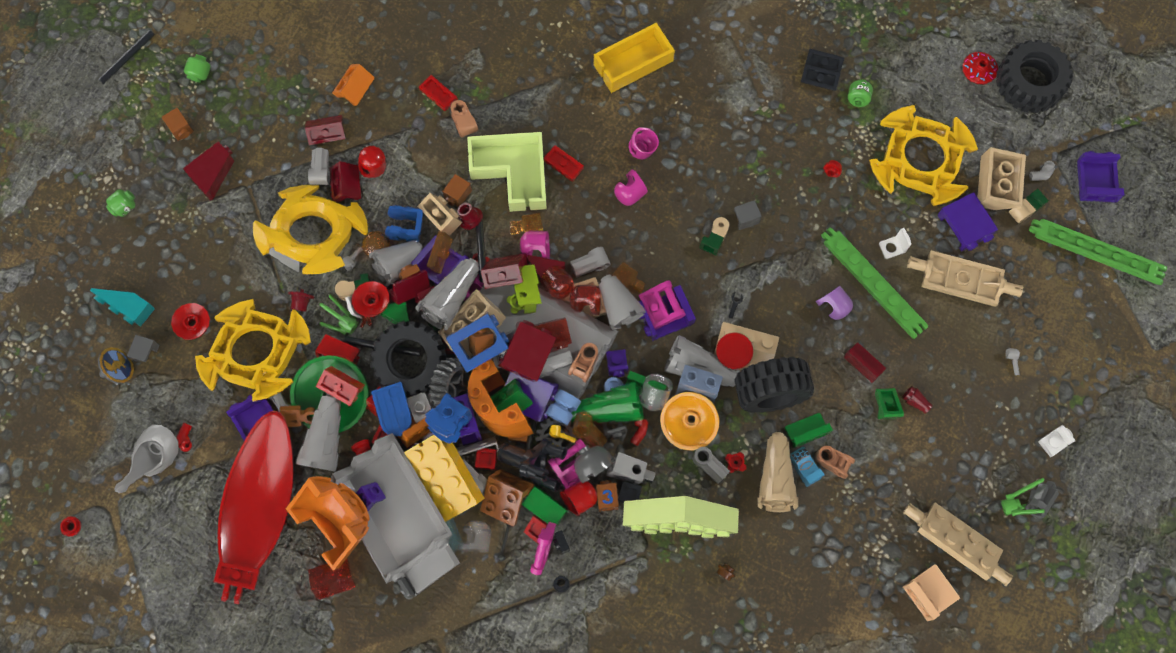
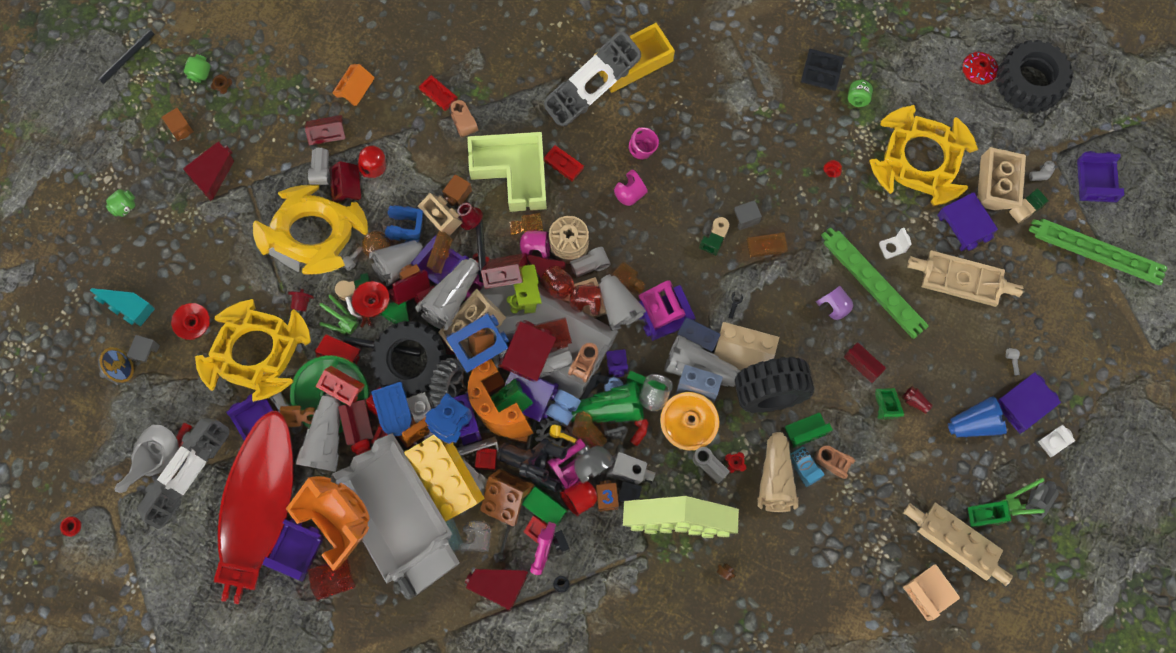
(165, 494): none -> dark grey piece
(221, 79): none -> reddish brown plate
(294, 550): none -> dark purple panel
(355, 422): none -> dark red panel
(370, 494): dark purple bracket -> none
(497, 585): none -> dark red slope
(570, 97): none -> dark grey piece
(572, 248): none -> tan wheel
(594, 382): none -> black bar
(699, 334): none -> dark blue bracket
(734, 350): red sticker -> none
(767, 245): none -> clear orange plate
(979, 420): none -> blue cone
(988, 514): none -> green slope
(1028, 402): none -> dark purple panel

